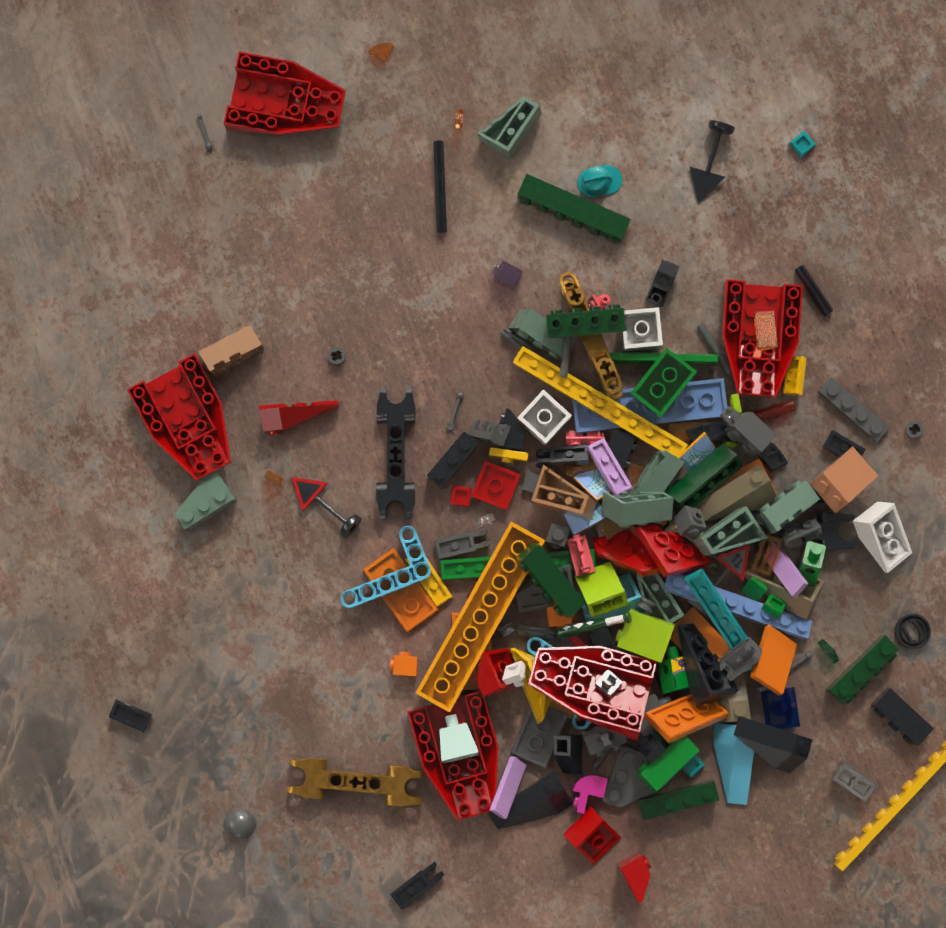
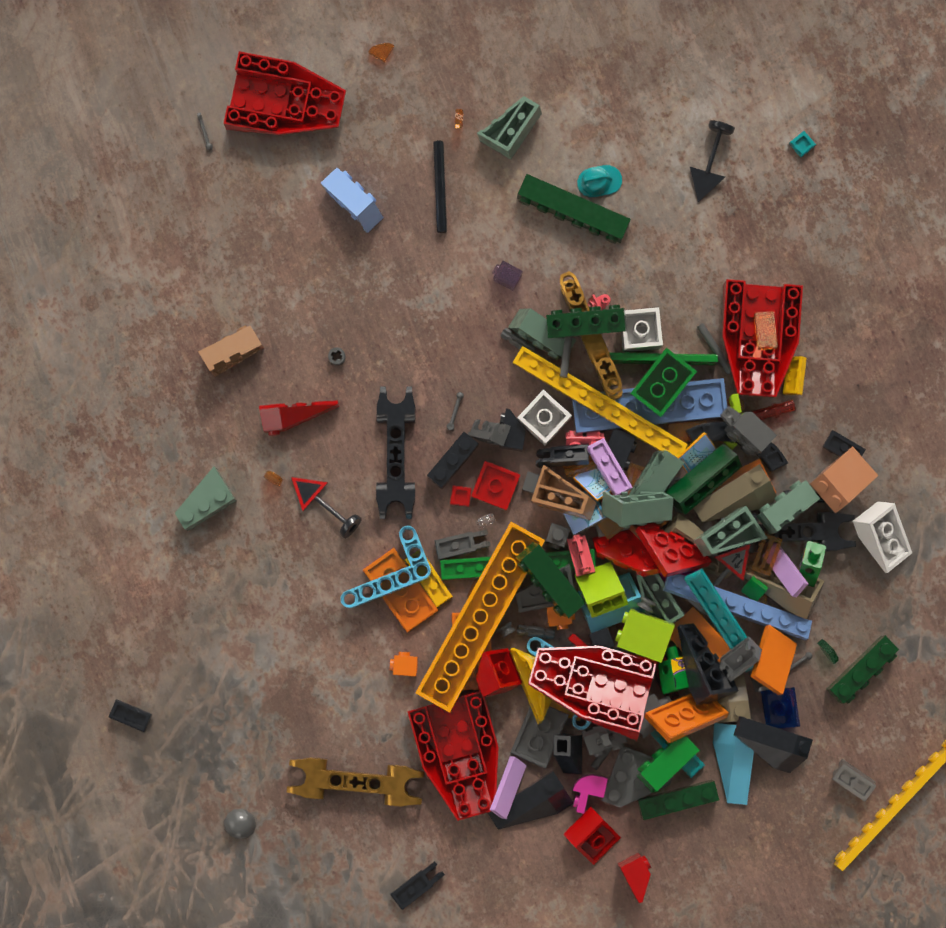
(185, 417): red wedge -> none
(352, 198): none -> light blue wedge
(456, 741): light aqua torso -> none
(508, 456): yellow plate -> none
(514, 674): white tile -> none
(588, 626): dark green piece -> none
(608, 683): tile -> none
(650, 747): black plate -> none
(662, 283): black slope -> none
(690, 522): dark grey brick -> none
(774, 606): green tile -> none
(809, 530): dark grey hinge -> none
(813, 290): black axle -> none
(853, 409): dark grey plate -> none
(901, 717): black brick -> none
(917, 434): dark grey bush -> none
(924, 637): black piece -> none

